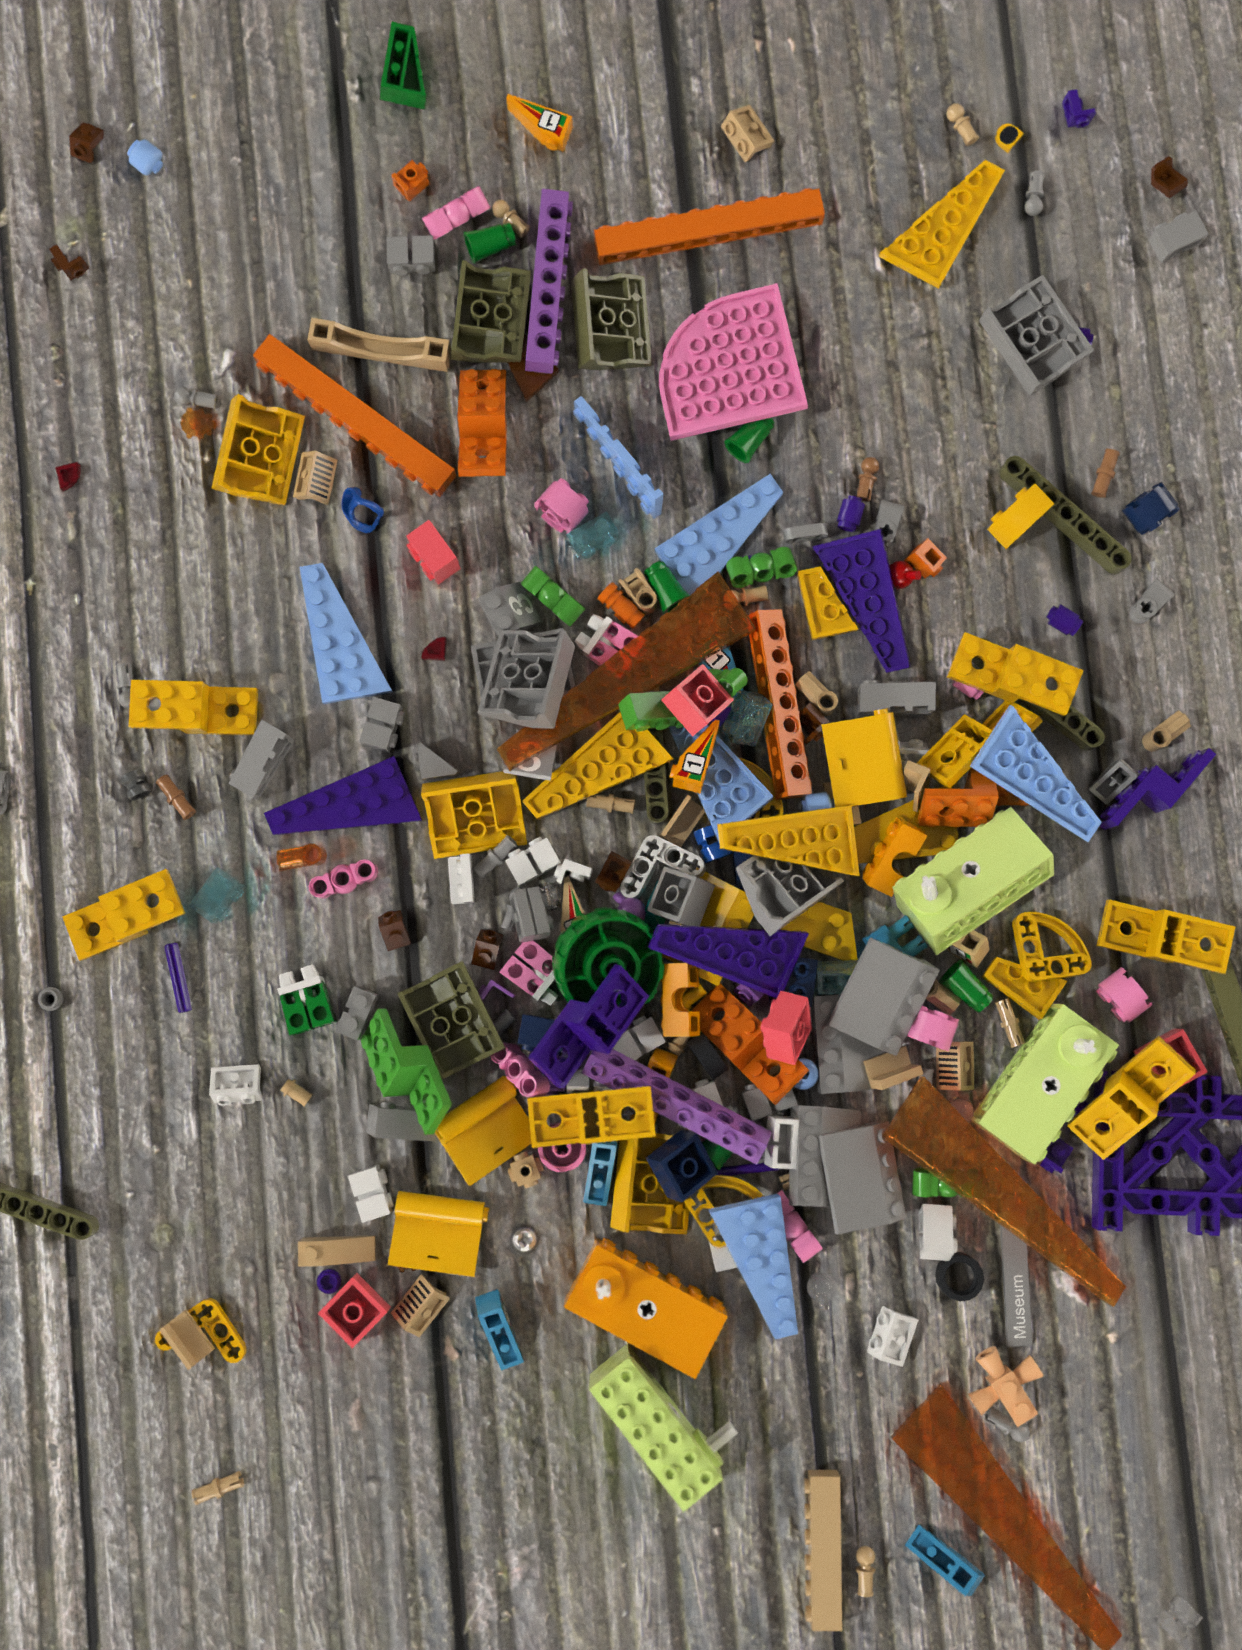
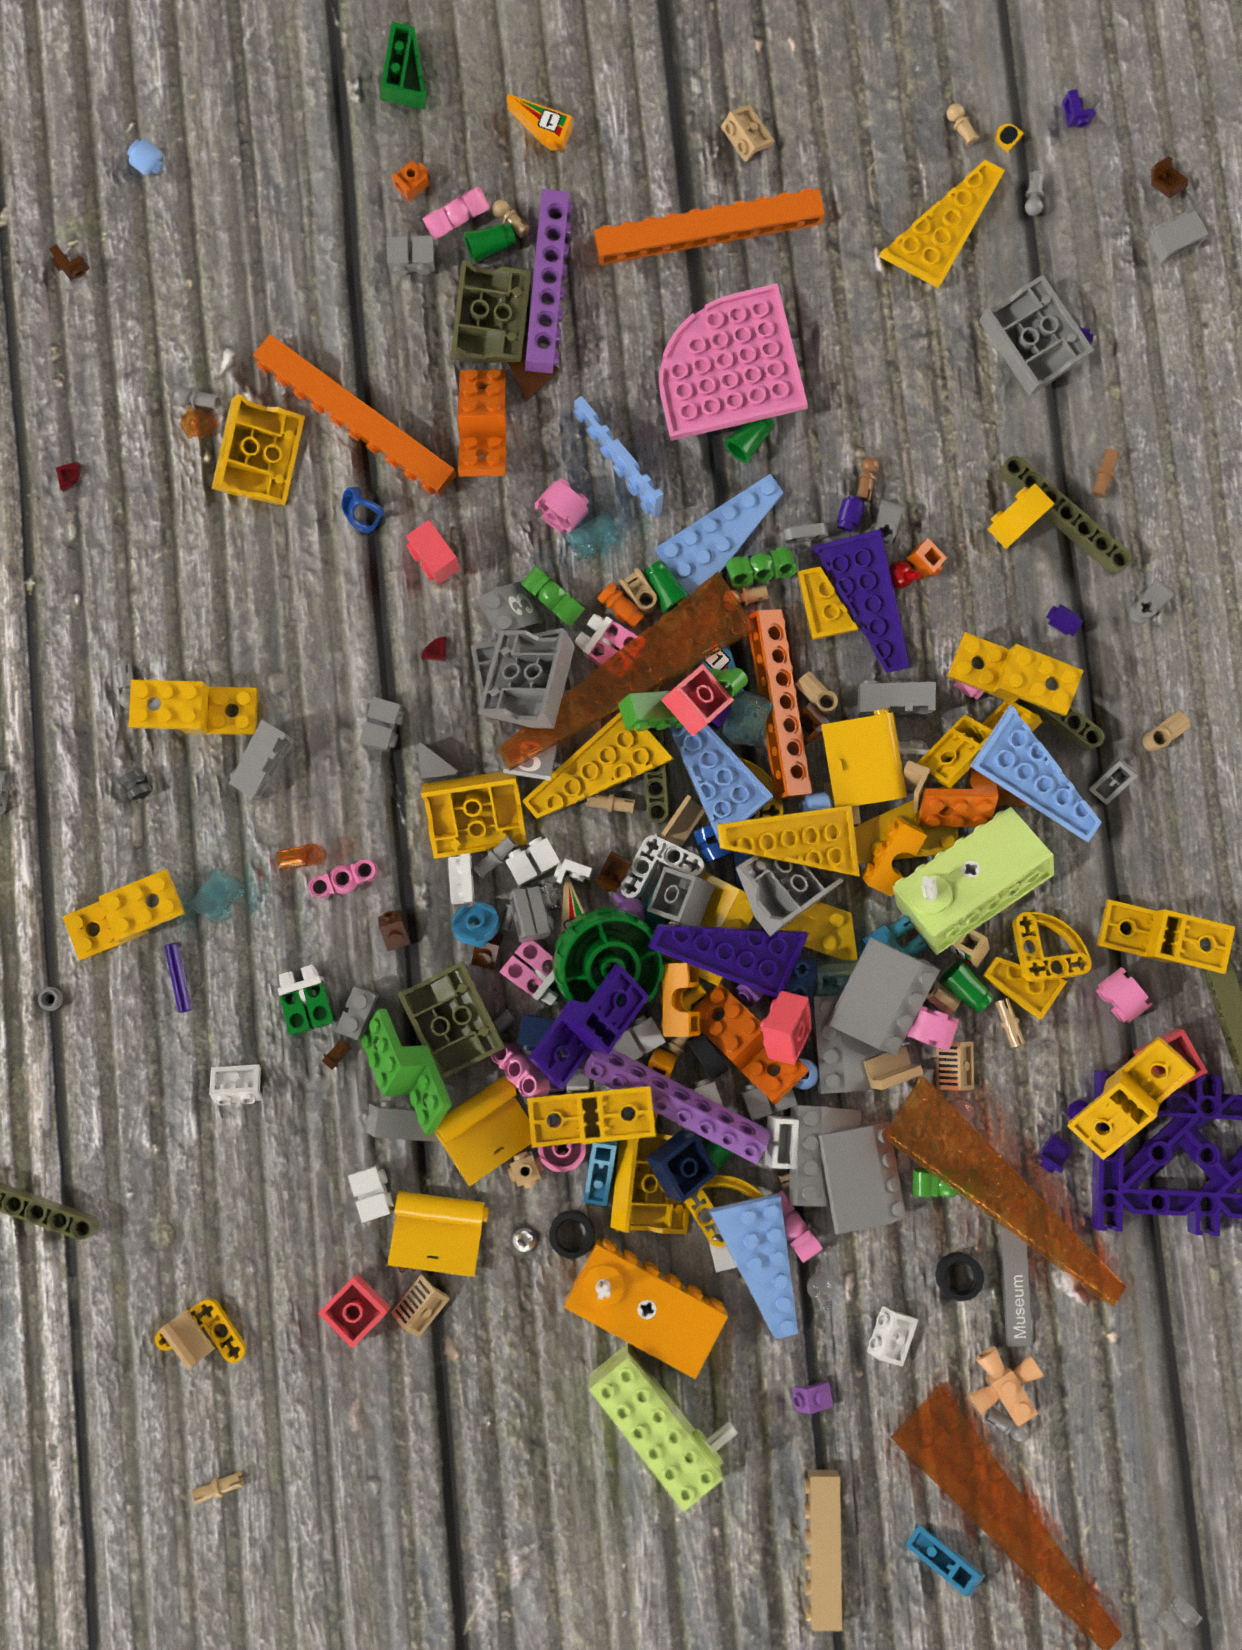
(84, 140): reddish brown bracket -> none
(175, 797): medium nougat pin -> none
(296, 1092): tan pin -> none
(315, 477): tan panel -> none
(329, 1281): dark purple plate -> none
(336, 1054): none -> reddish brown pin
(336, 1250): tan slope -> none
(340, 652): light blue wing -> none
(359, 800): dark purple wing -> none
(415, 352): tan arch -> none
(479, 934): none -> dark azure plate
(485, 990): medium lavender bracket -> none
(498, 1329): dark azure slope -> none
(553, 1234): none -> black tyre
(611, 321): olive piece -> none
(694, 762): slope -> none
(745, 1169): dark purple bar -> none
(812, 1397): none -> medium lavender bracket
(865, 1557): tan pin -> none
(937, 1227): white piece -> none
(1044, 1083): yellowish green piece -> none
(1151, 508): dark blue brick -> none
(1156, 788): dark purple bracket -> none

